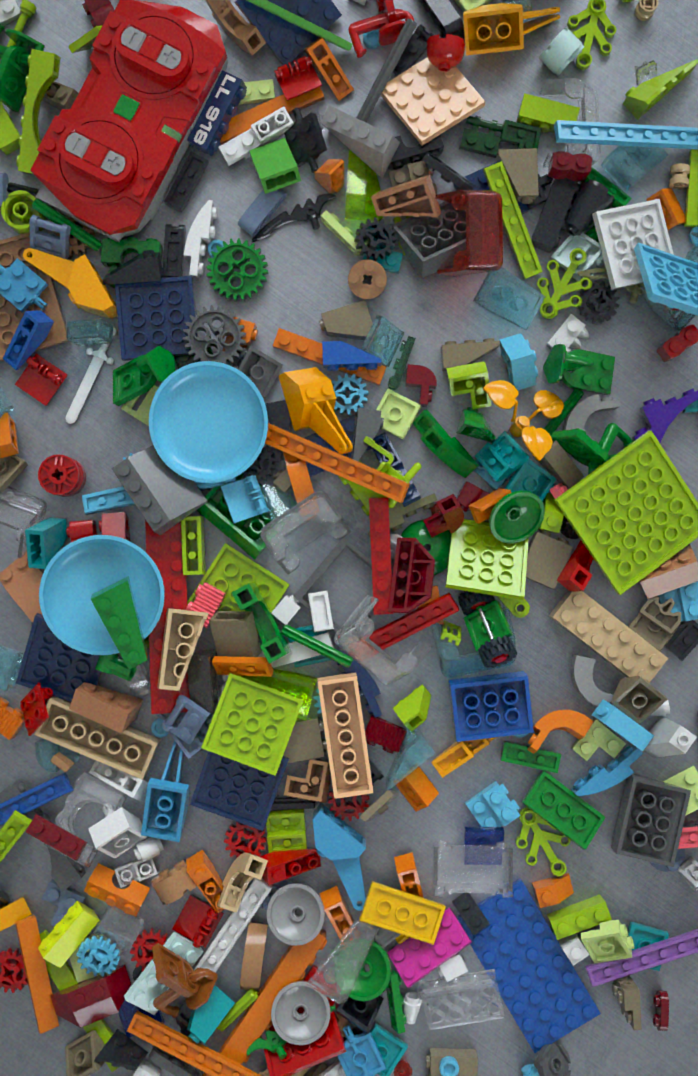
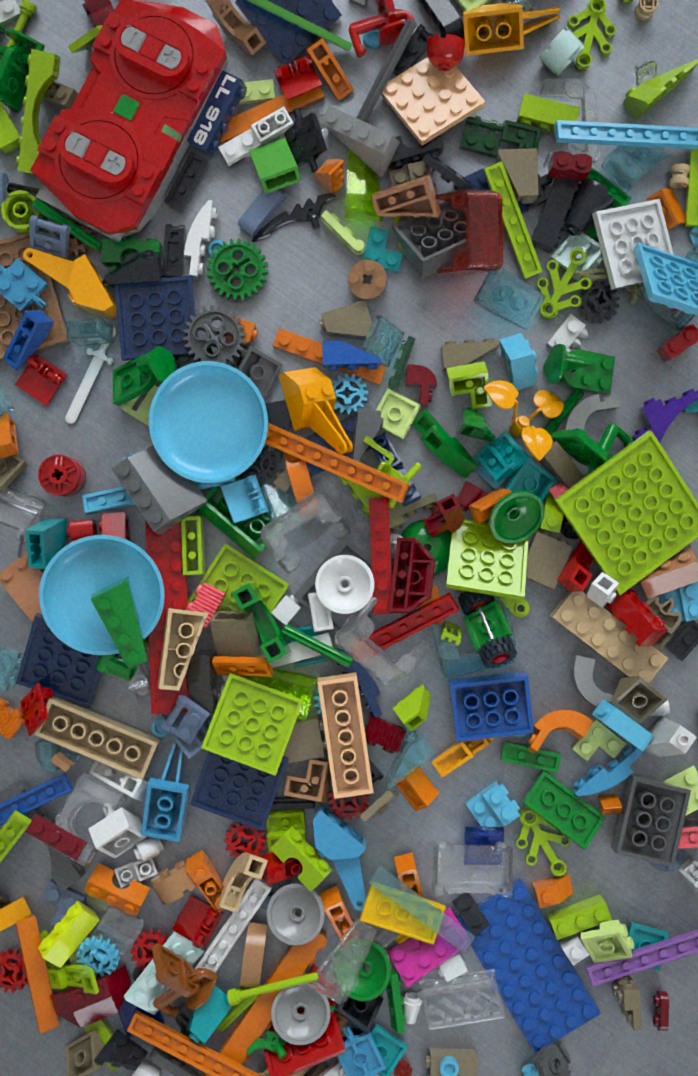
(74, 976): none -> lime slope
(106, 706): nougat wedge -> none
(237, 995): none -> lime piece
(294, 846): none -> lime arch
(334, 595): none -> white dish
(383, 242): black gear -> none
(421, 909): none -> clear light blue tile
(603, 590): none -> white brick
(610, 804): none -> orange slope
(637, 618): none -> red wedge

